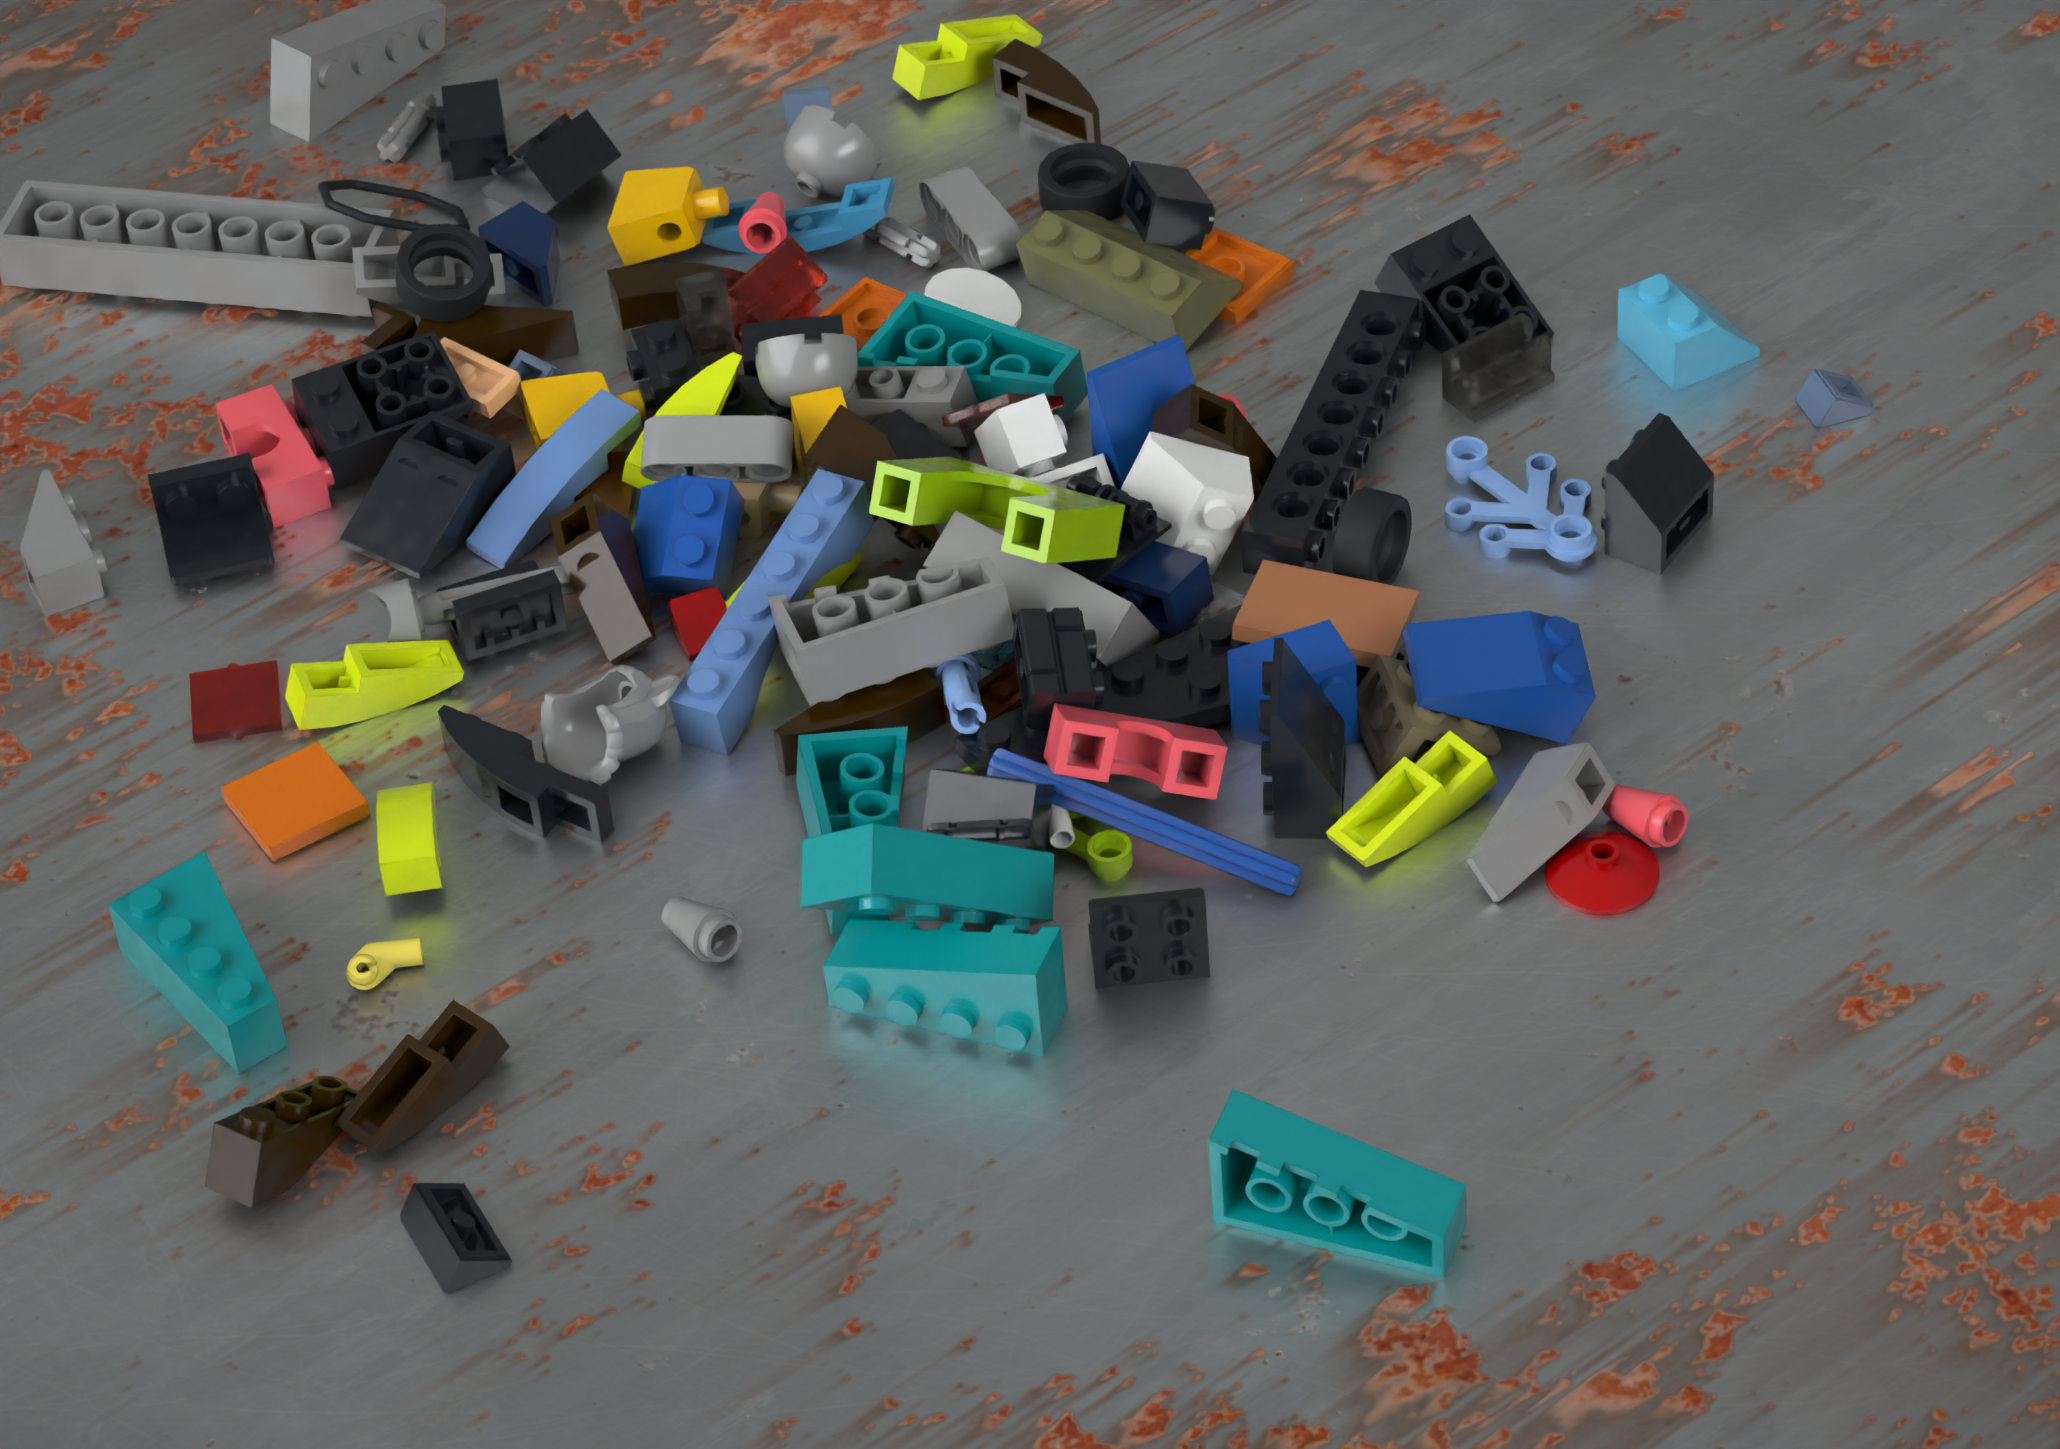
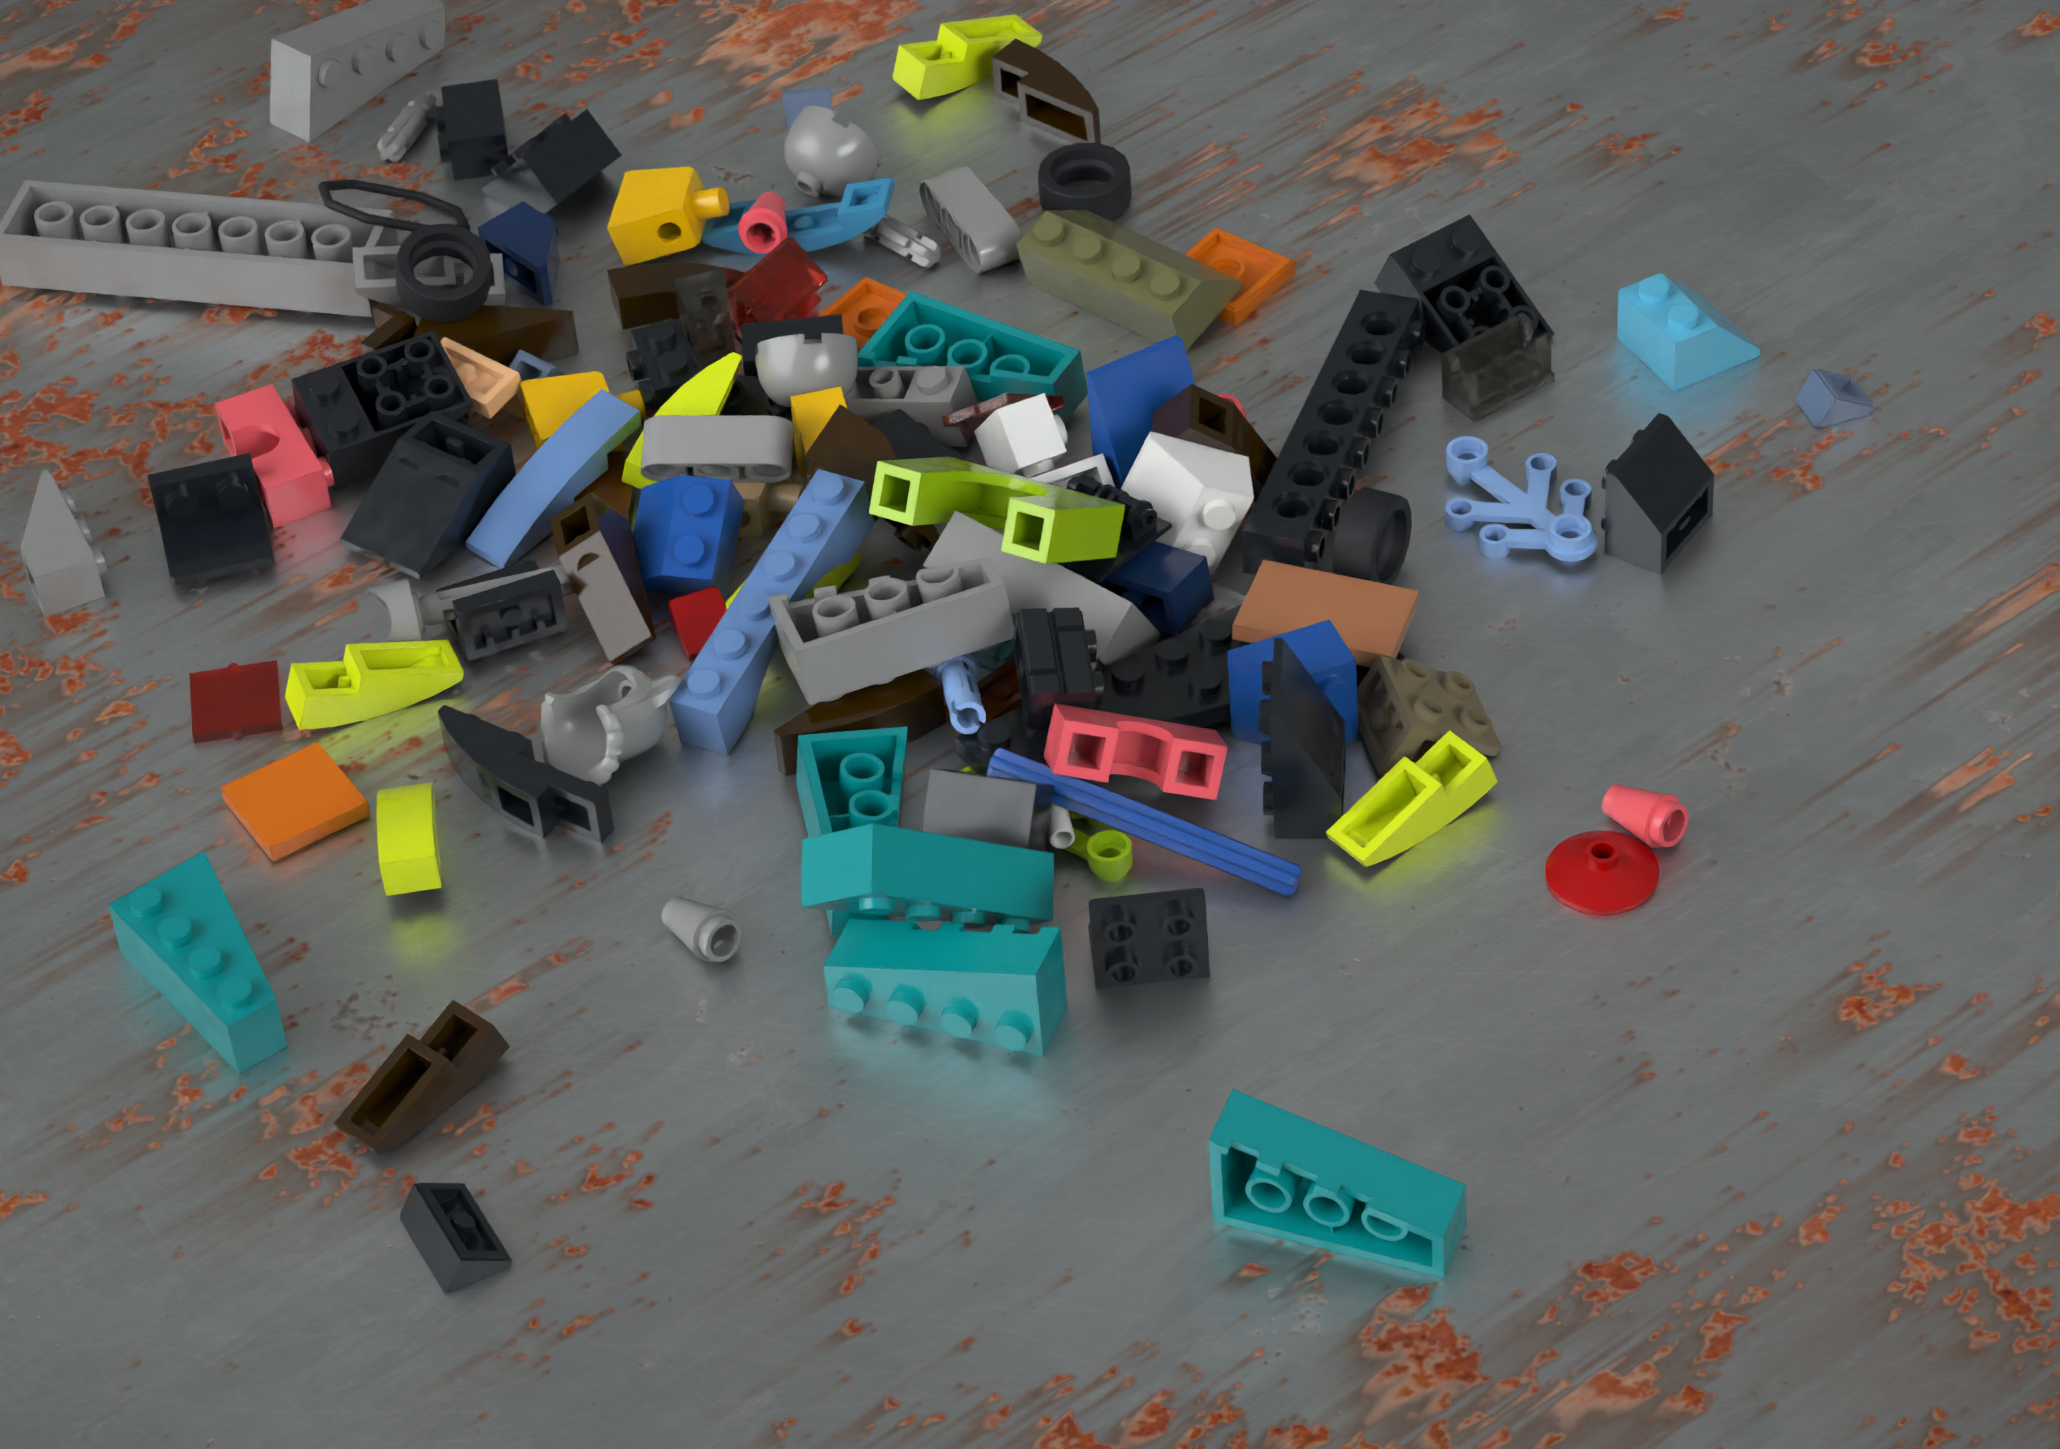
(276, 1141): dark brown slope -> none
(379, 959): light yellow arm -> none
(977, 293): white tile -> none
(1017, 833): black axle -> none
(1167, 205): black brick -> none
(1503, 671): blue slope -> none
(1540, 815): light grey slope -> none

